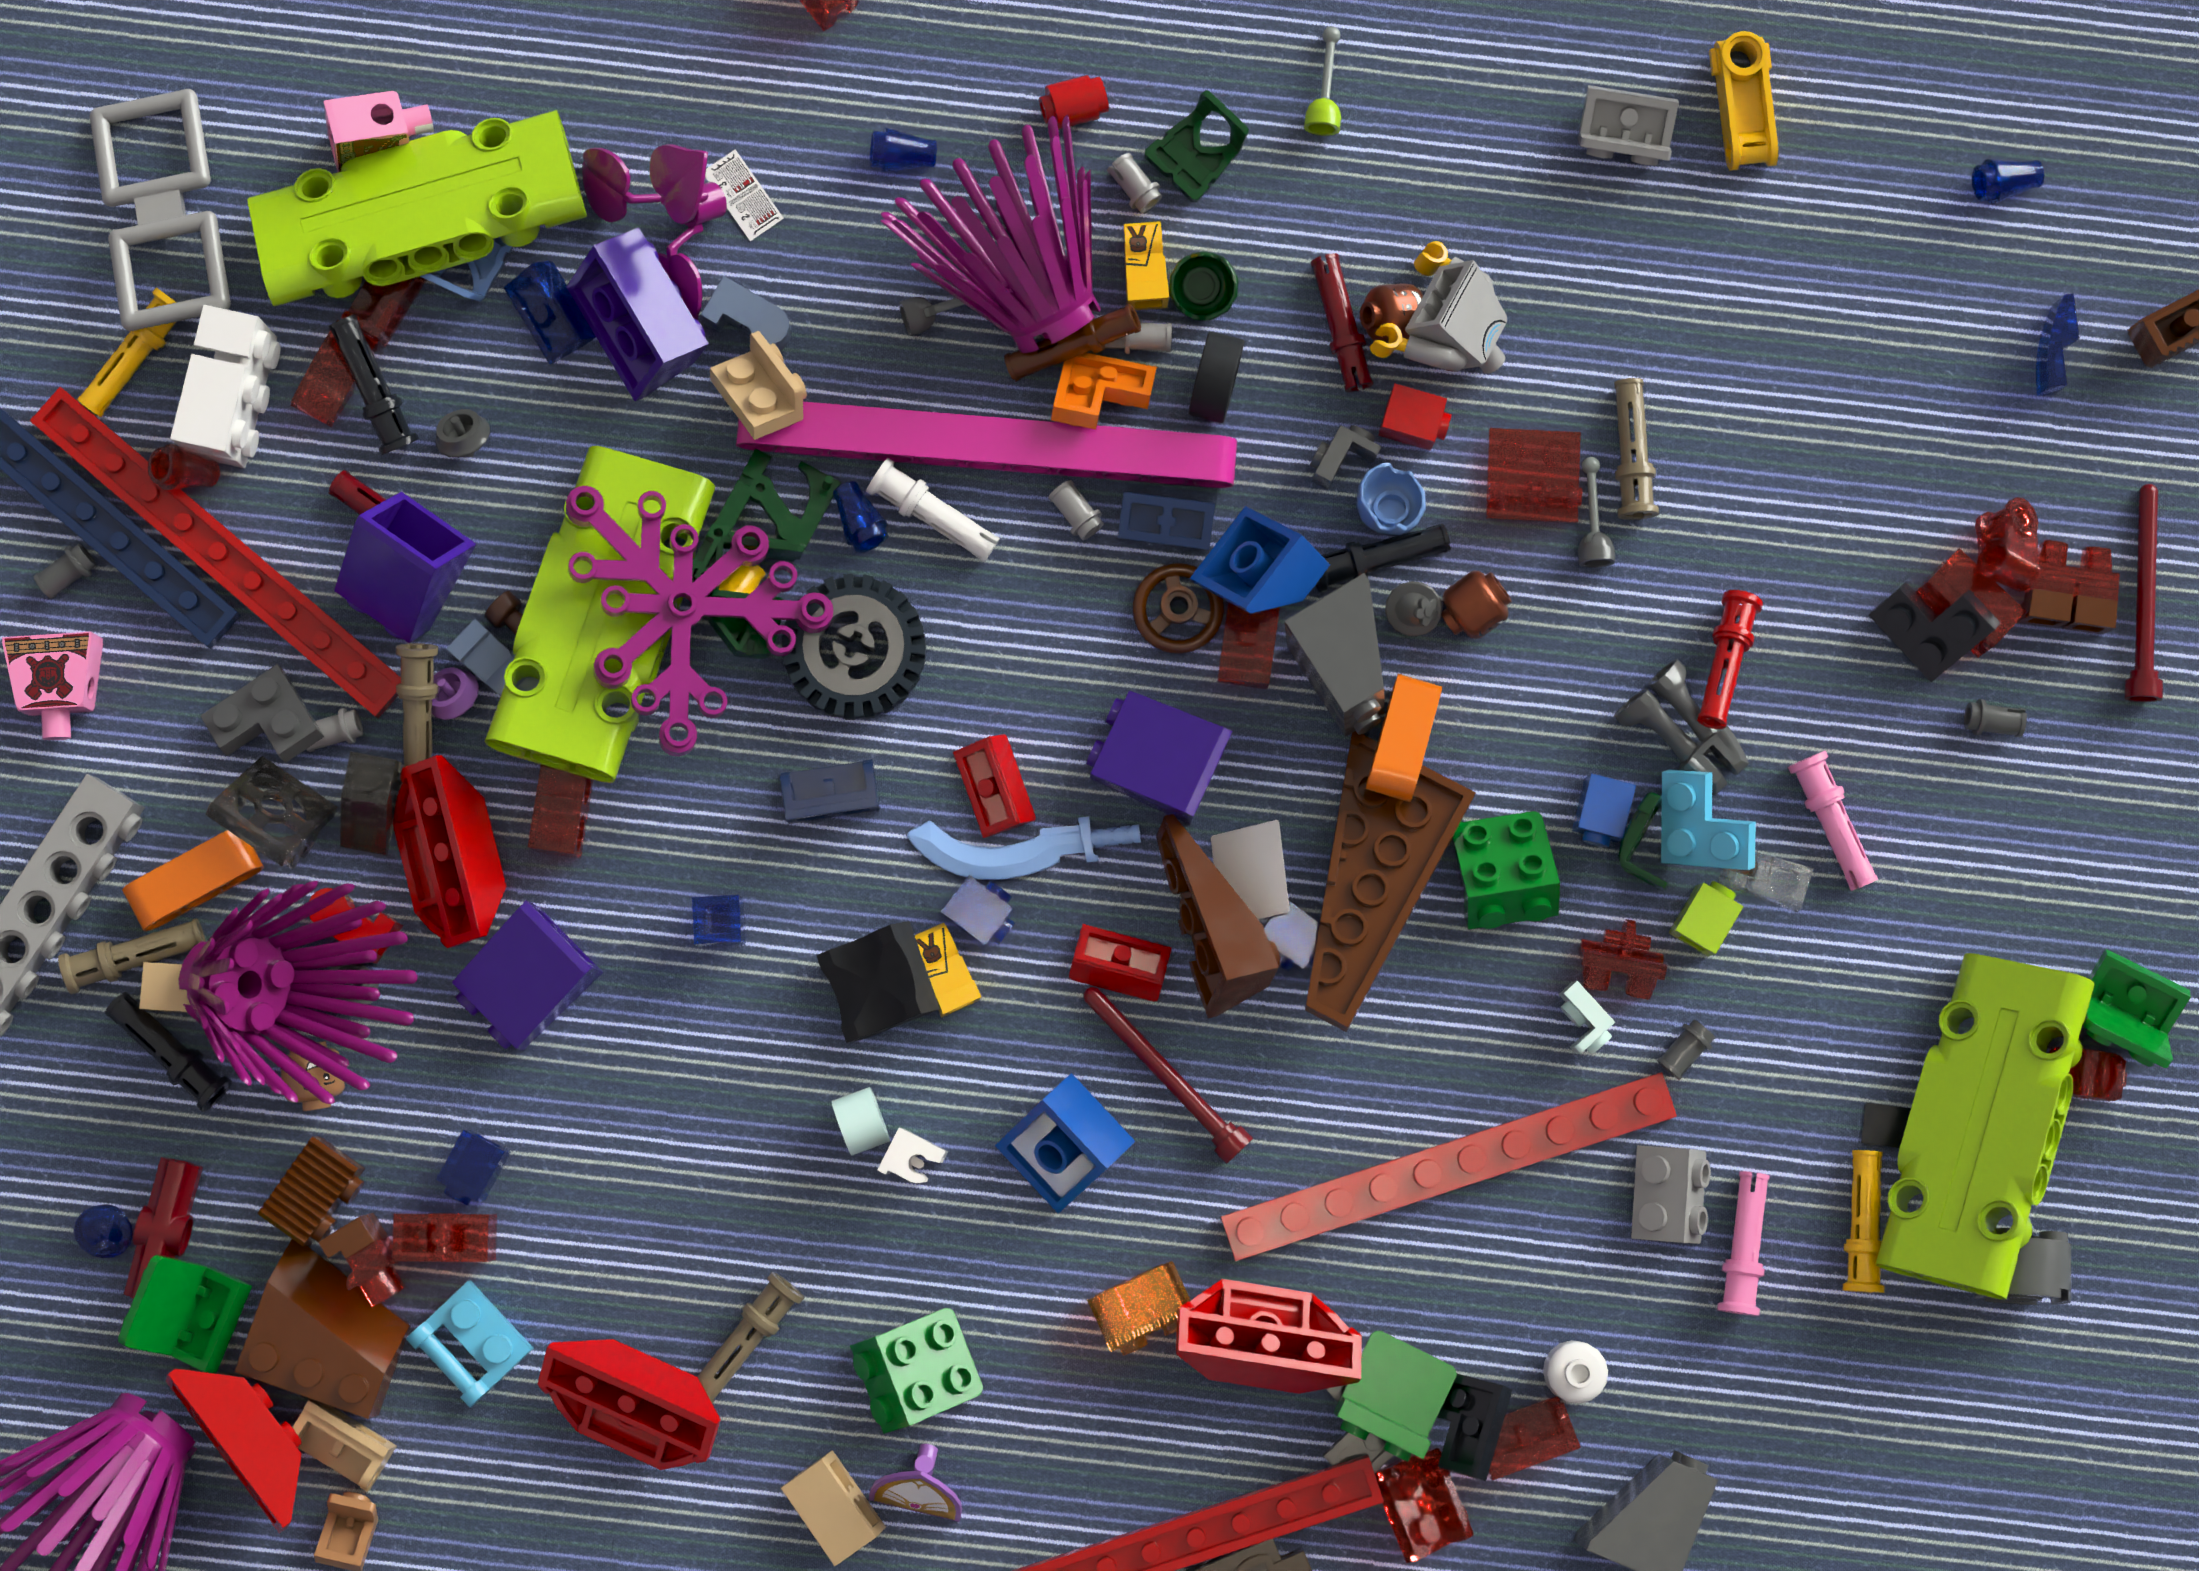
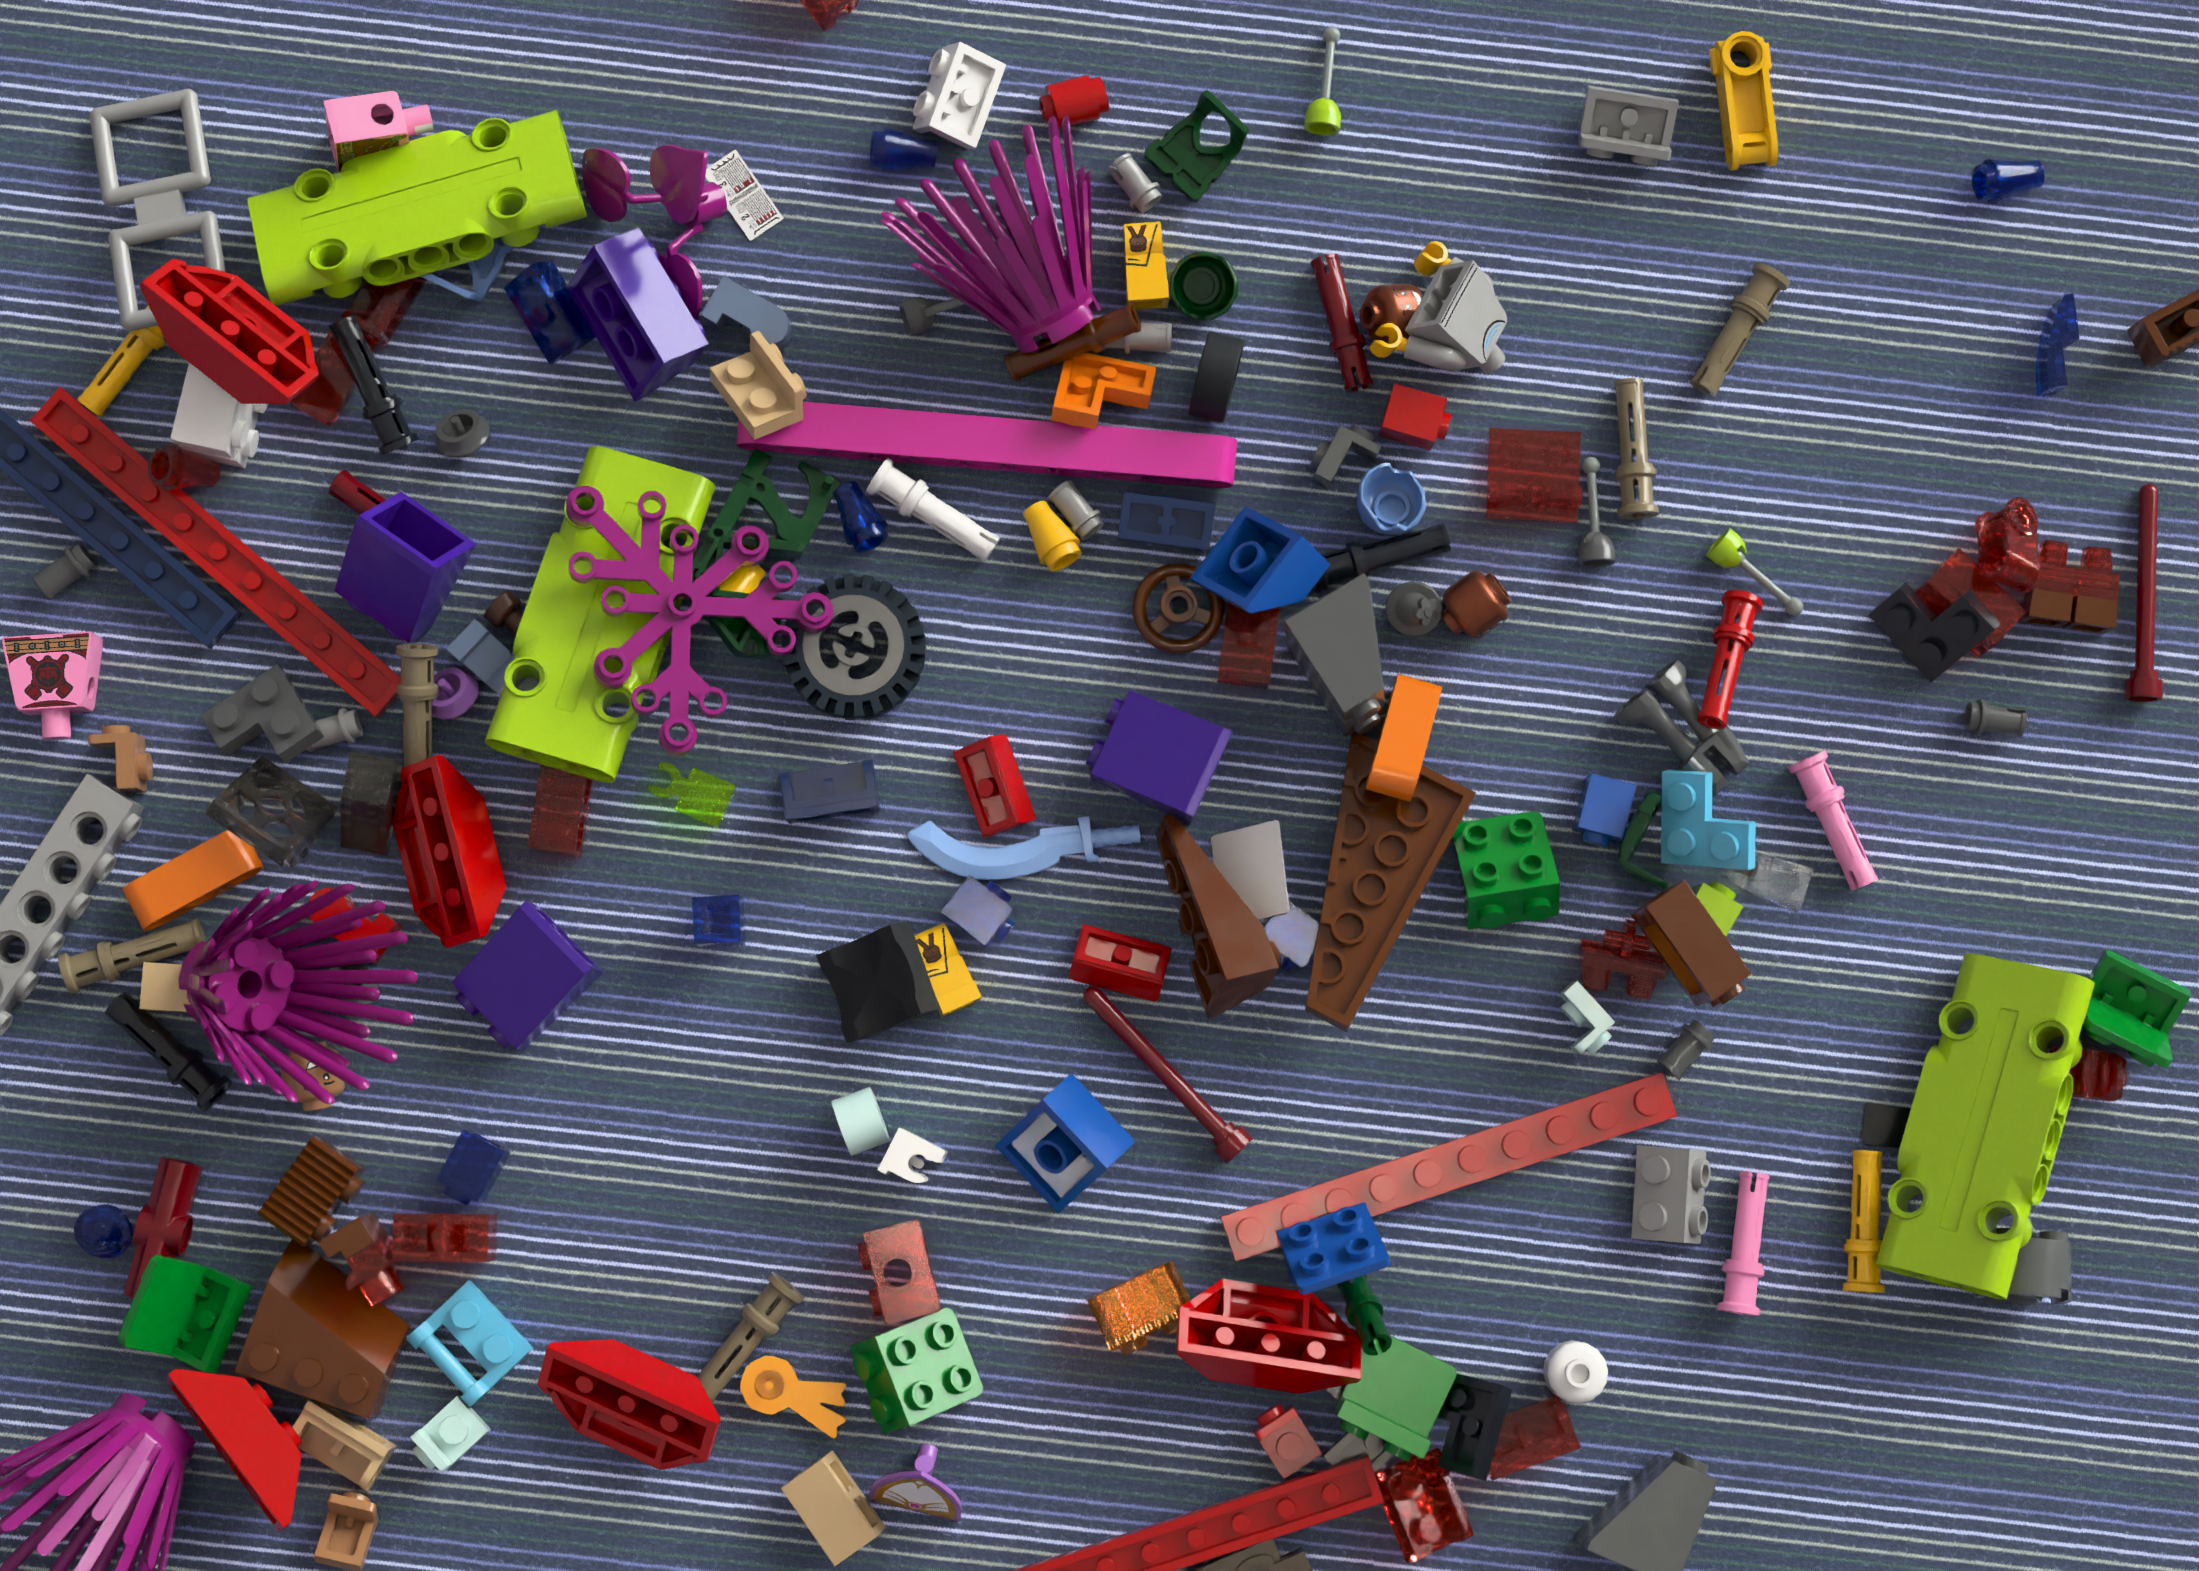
(132, 761): none -> medium nougat bracket
(231, 333): none -> red wedge
(448, 1435): none -> light aqua bracket
(699, 796): none -> clear neon green plate
(773, 1386): none -> light orange piece
(907, 1243): none -> clear red brick
(958, 94): none -> white bracket
(1052, 538): none -> yellow cone
(1285, 1439): none -> bracket
(1332, 1248): none -> blue bracket
(1365, 1314): none -> dark green pin
(1692, 945): none -> reddish brown window
(1730, 552): none -> hinge
(1749, 311): none -> dark tan pin

